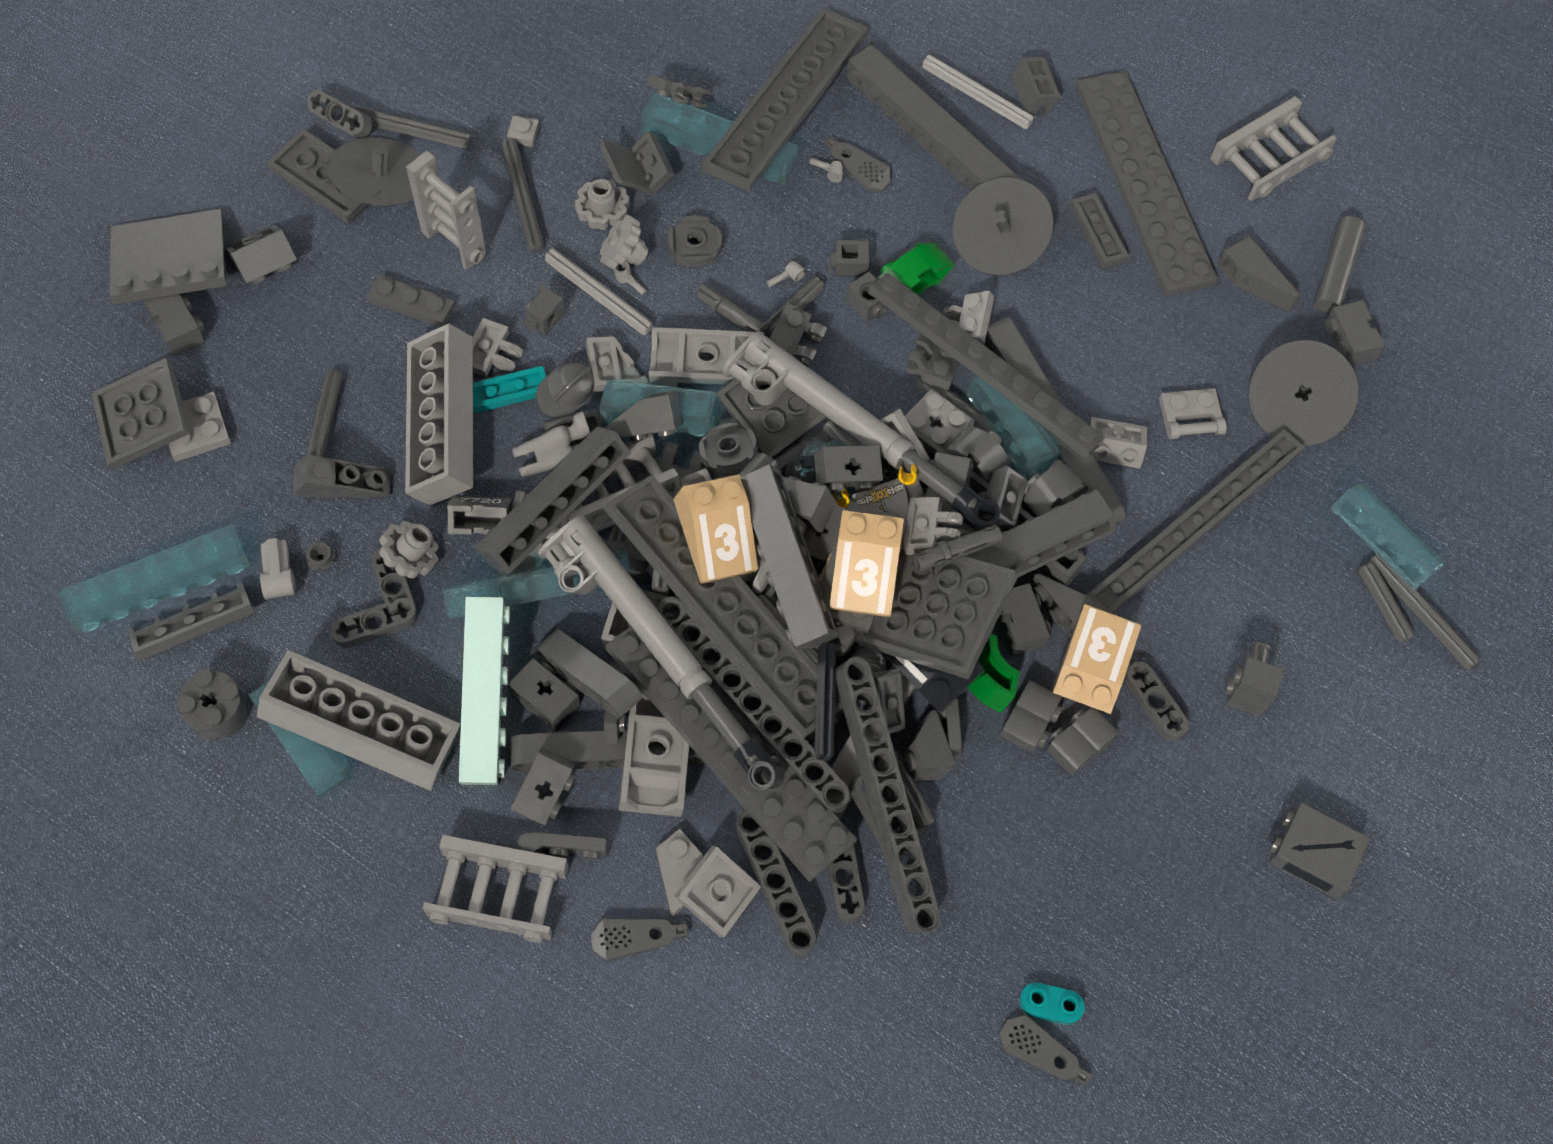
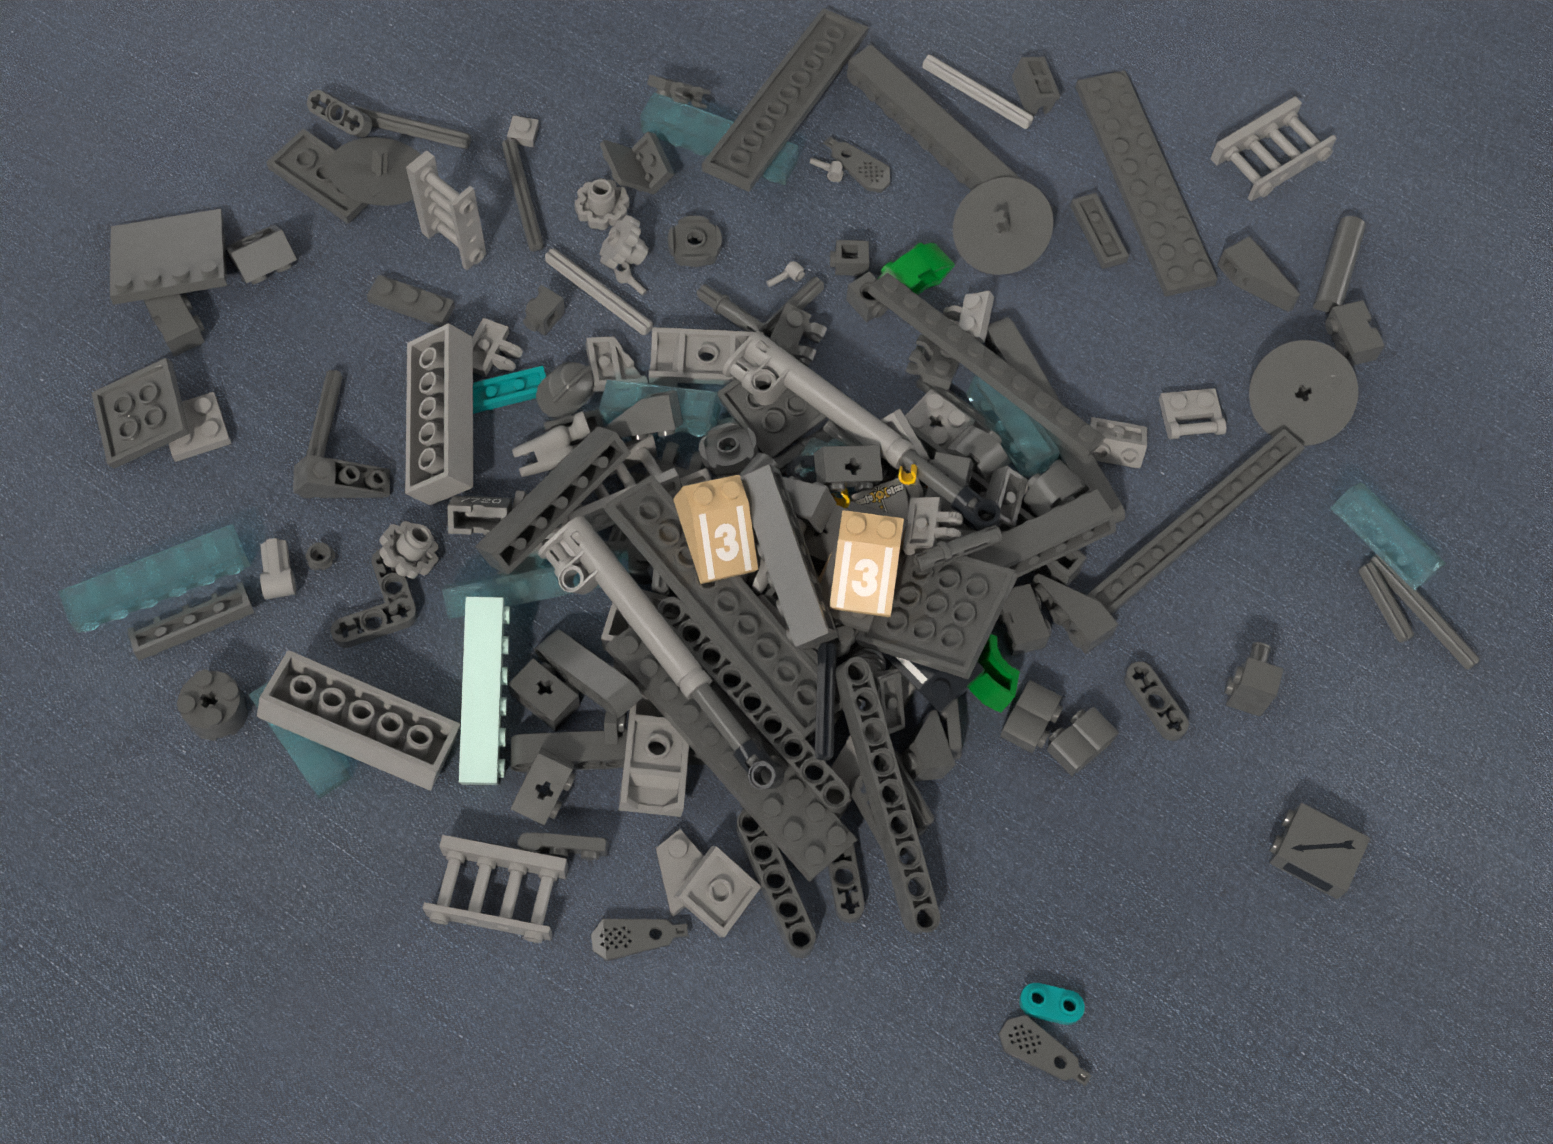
(1096, 658): tan slope -> none

